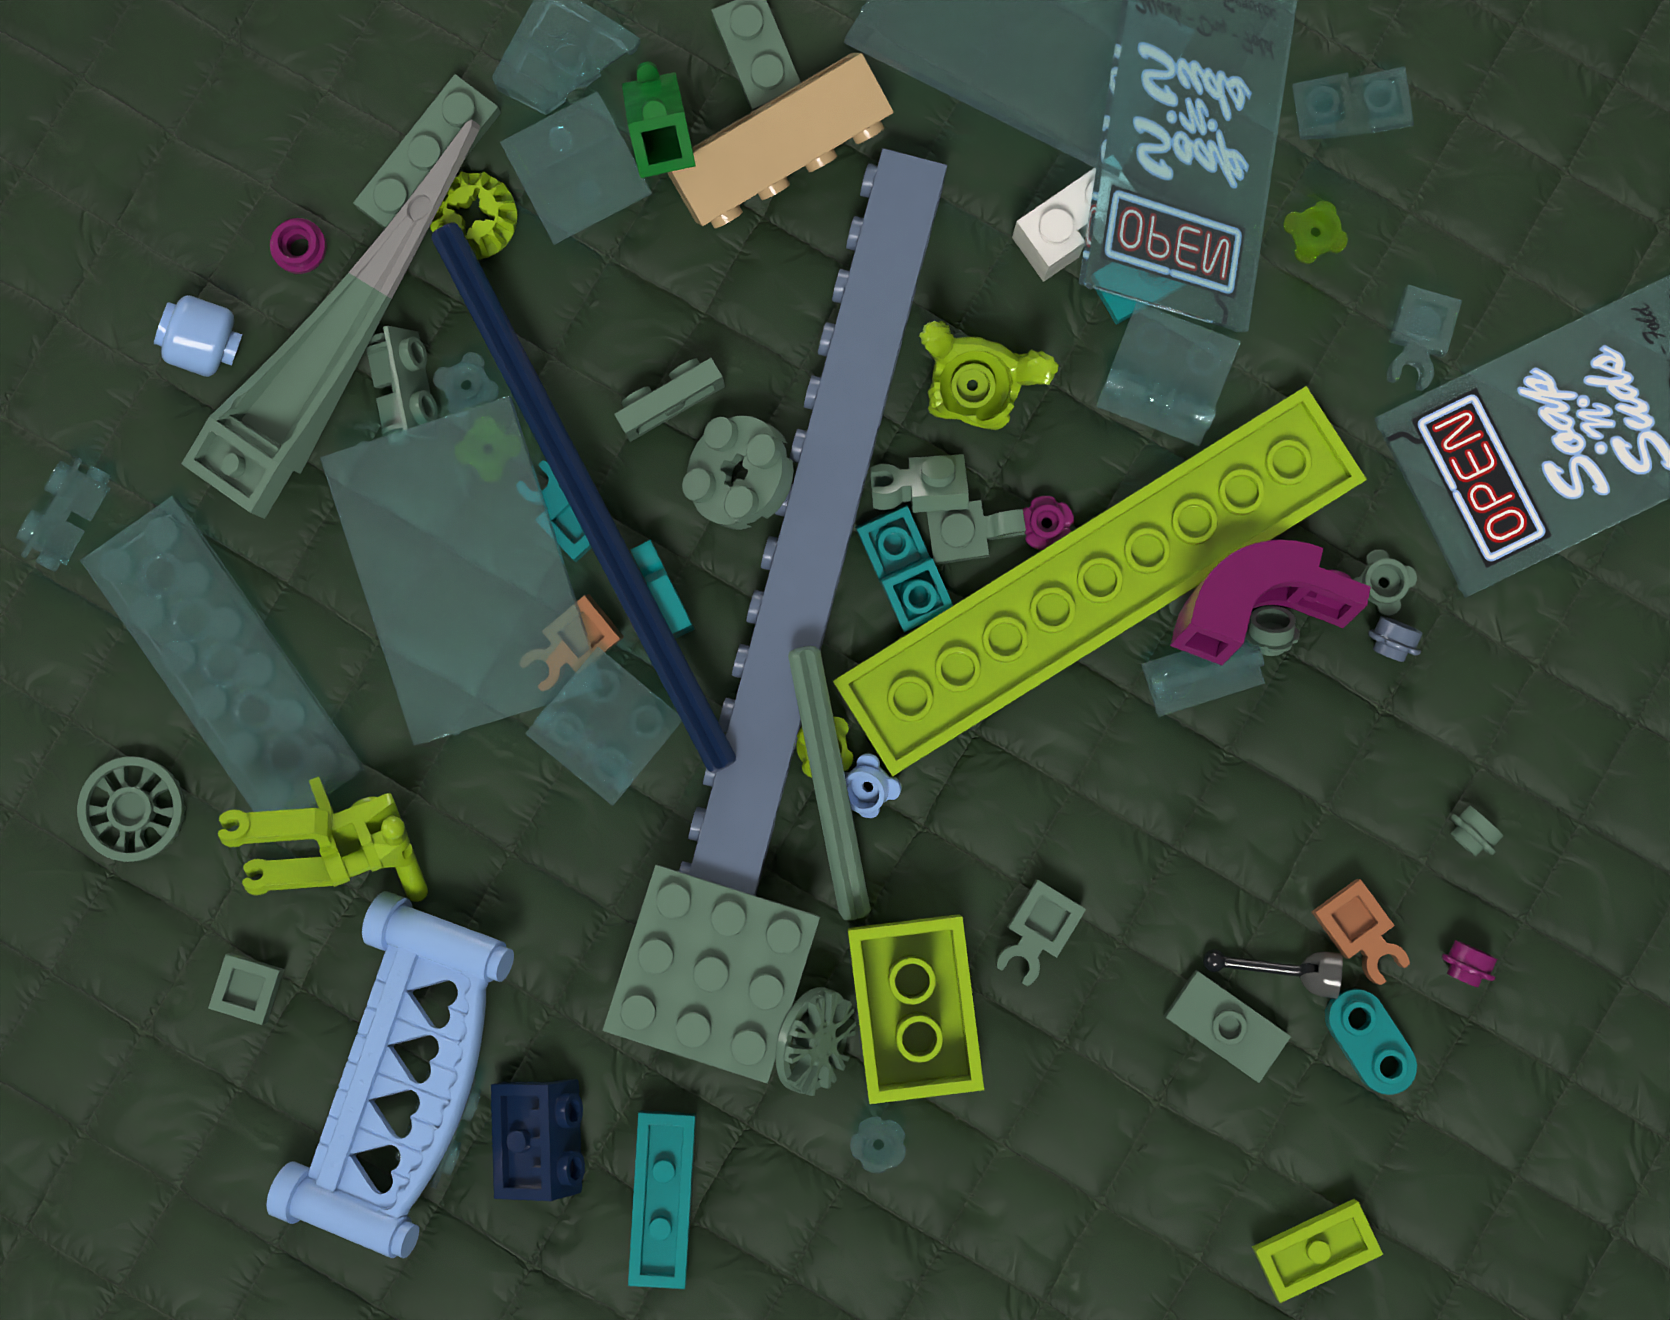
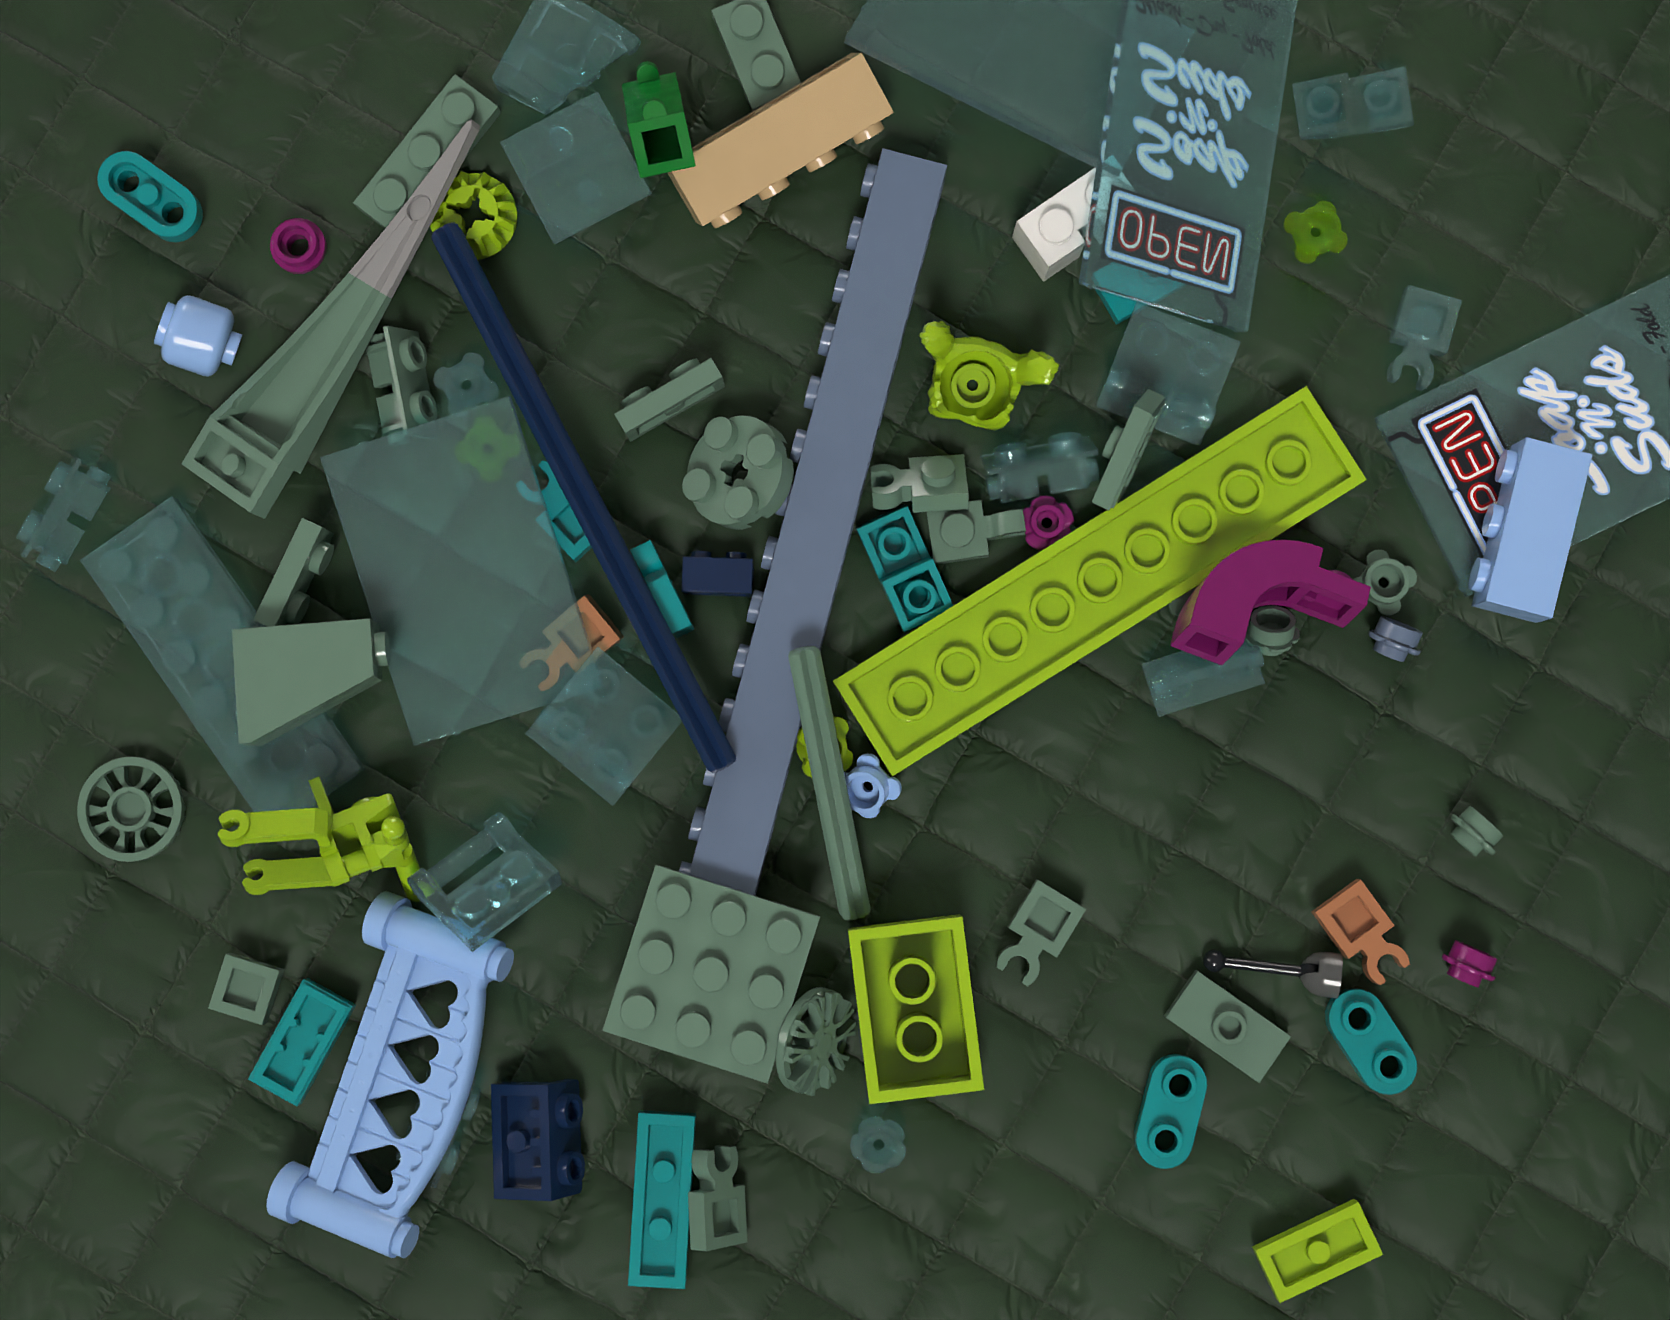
(152, 198): none -> teal plate
(300, 672): none -> sand green slope
(302, 1042): none -> teal plate
(305, 556): none -> sand green plate
(492, 895): none -> clear light blue plate
(718, 576): none -> dark blue piece
(719, 1206): none -> sand green plate
(1060, 459): none -> clear light blue hinge
(1126, 449): none -> sand green plate
(1171, 1112): none -> teal plate
(1529, 529): none -> light blue brick

